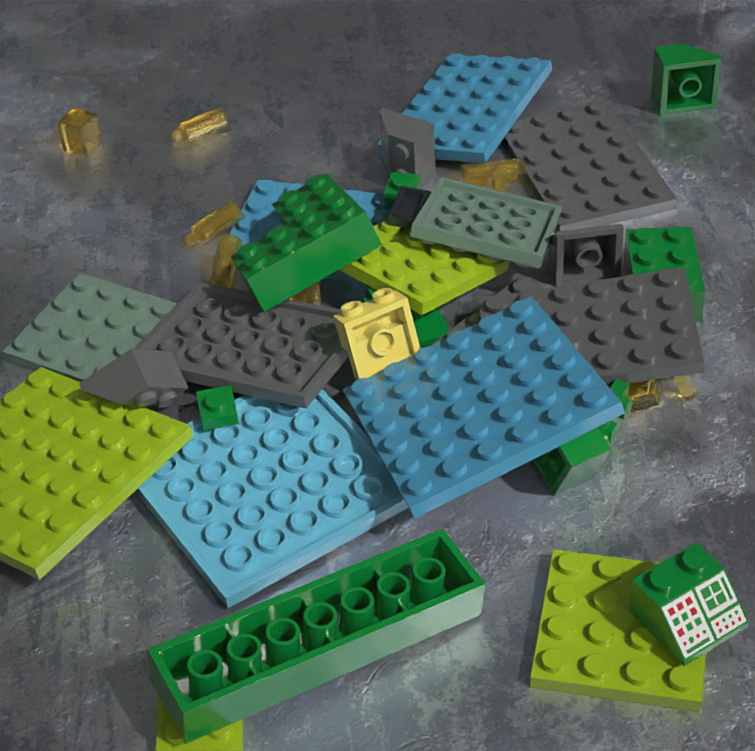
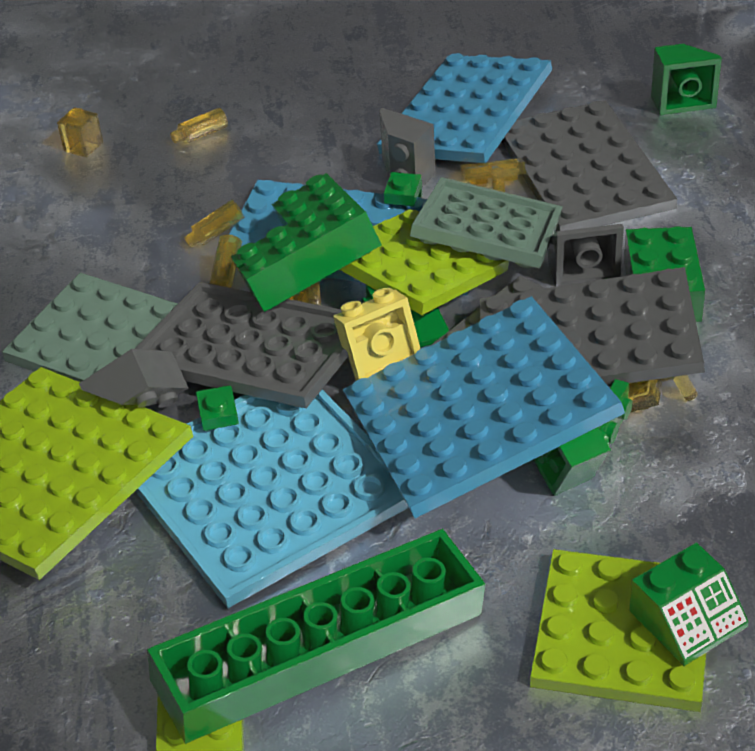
(407, 206): black tile -> none

